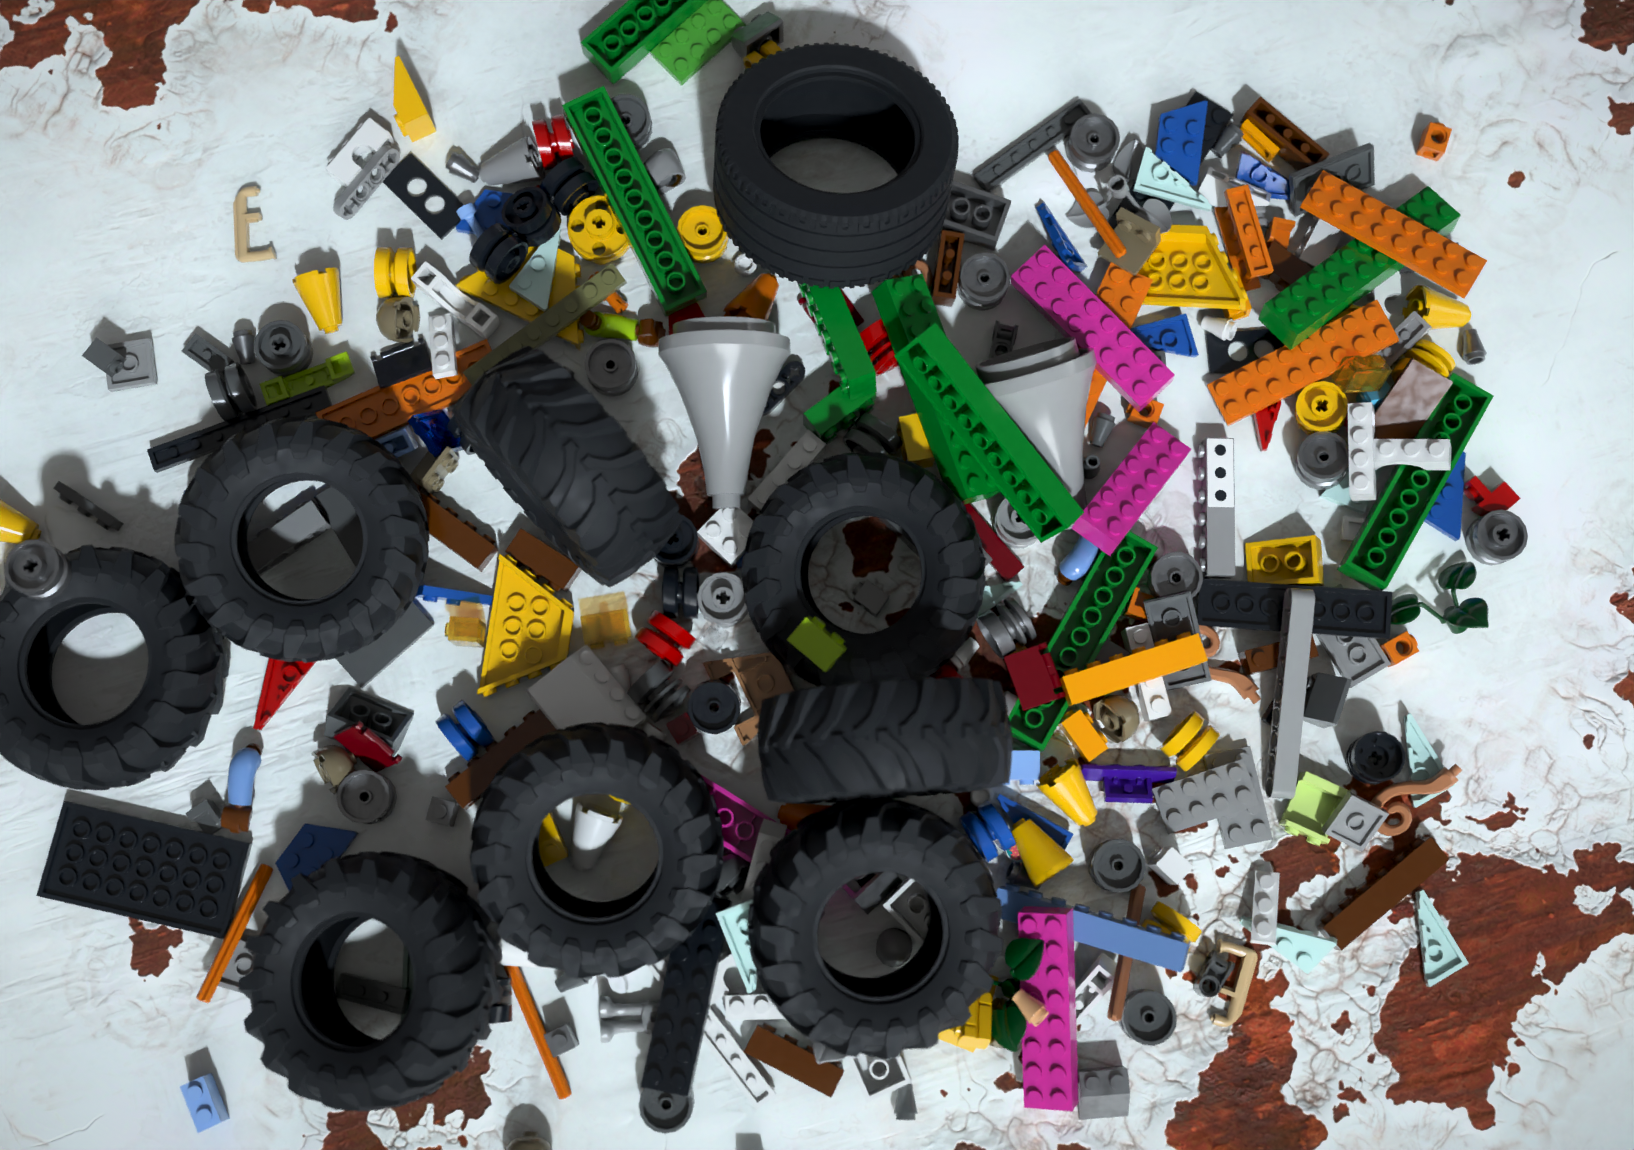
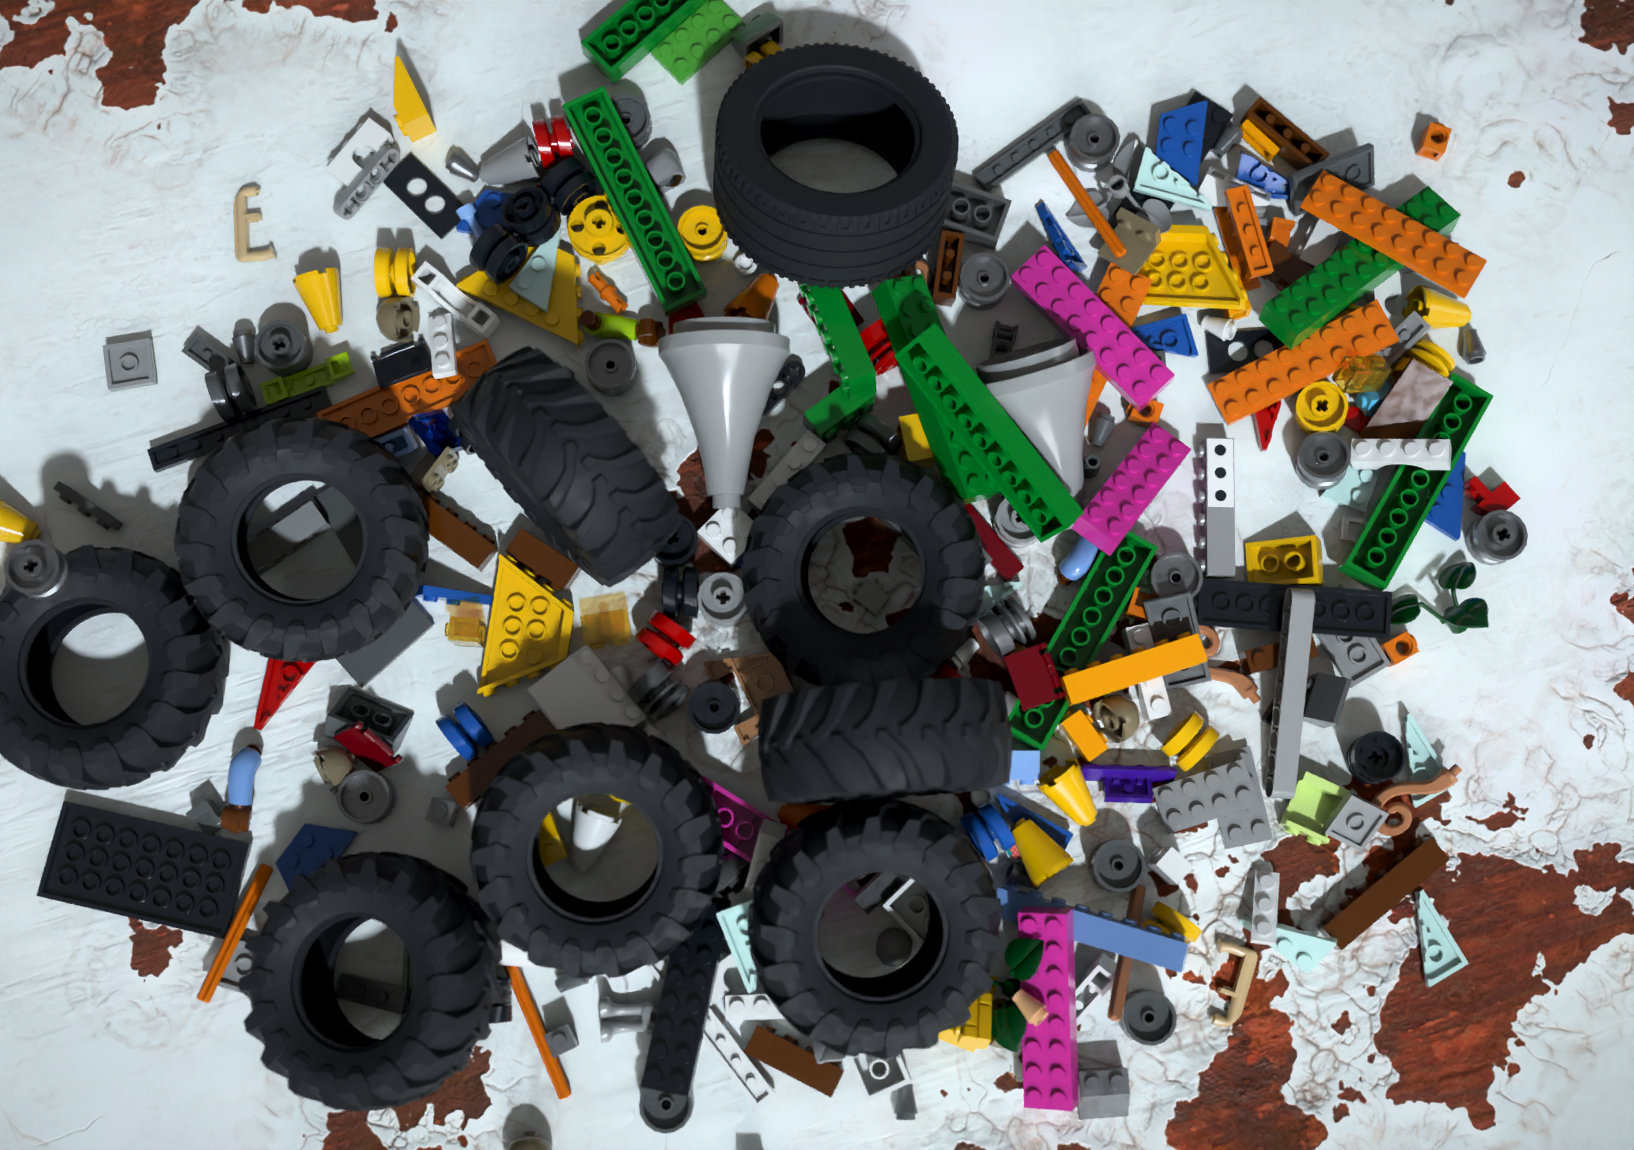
(104, 357): dark grey brick -> none
(204, 1102): light blue brick -> none
(554, 319): olive plate -> none
(683, 729): dark red brick -> none
(817, 642): lime brick -> none
(1214, 973): dark grey piece -> none
(1361, 451): white arch -> none

